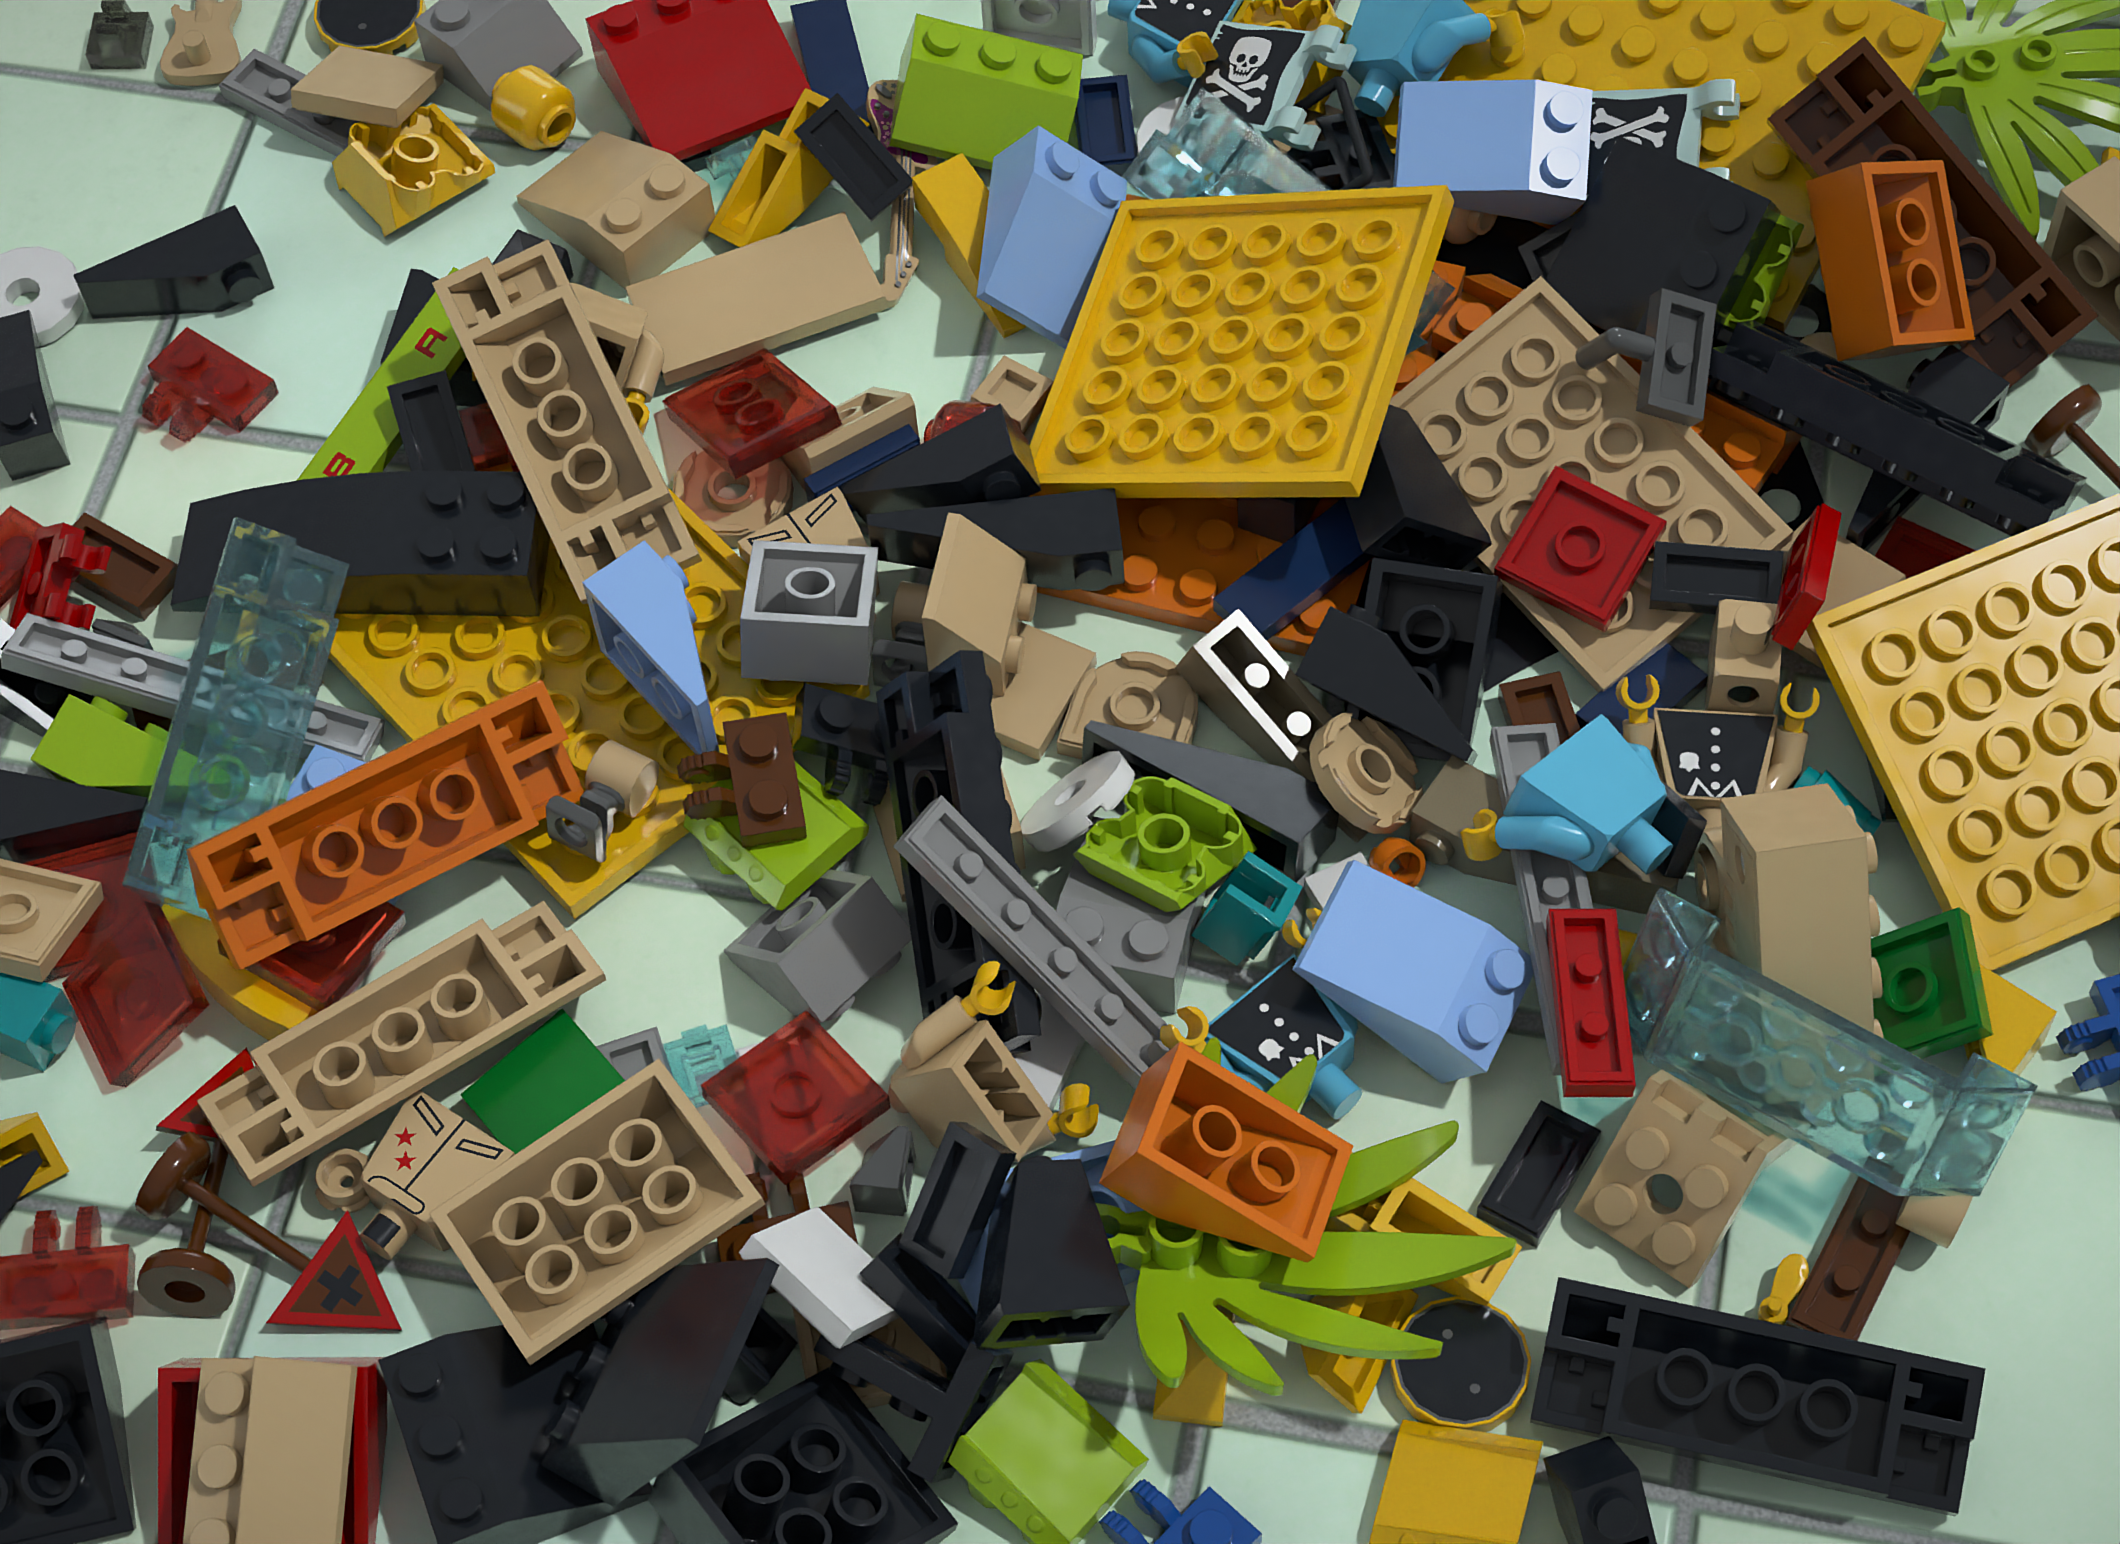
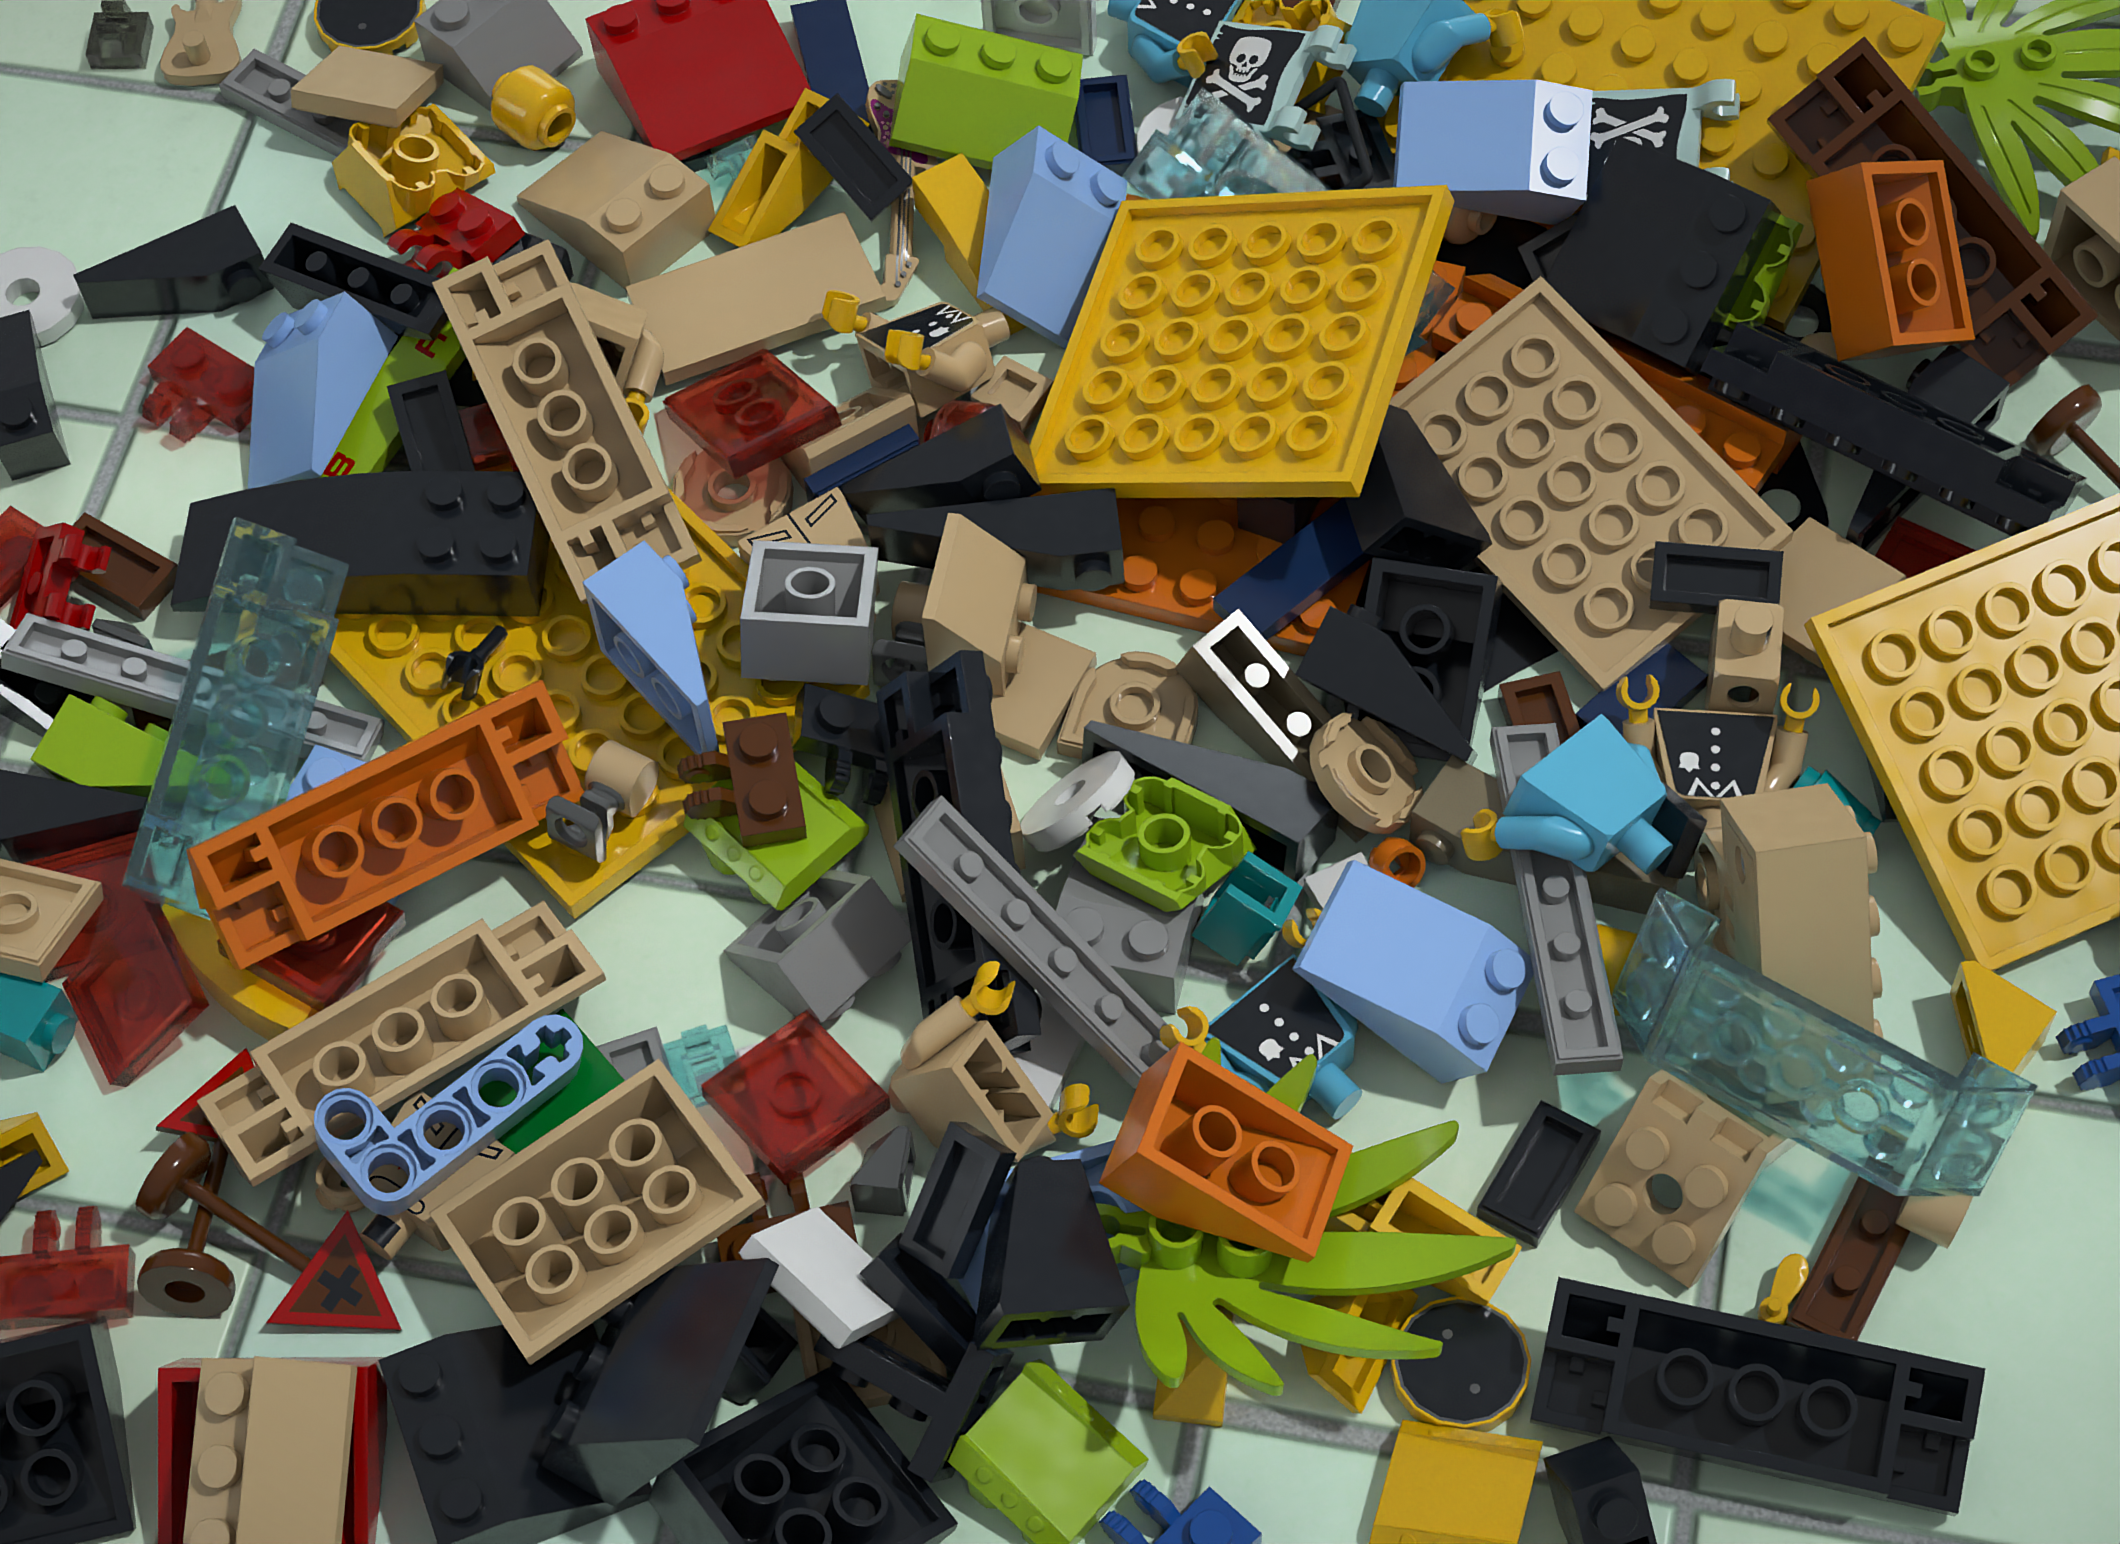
(311, 386): none -> light blue slope
(316, 266): none -> black slope
(457, 1105): none -> light blue beam
(458, 233): none -> red plate
(468, 666): none -> black hand
(925, 353): none -> torso
(1580, 548): red tile -> none
(1590, 1003): red tile -> none
(1672, 354): dark grey plate -> none
(1806, 576): red tile -> none
(1931, 985): green tile -> none

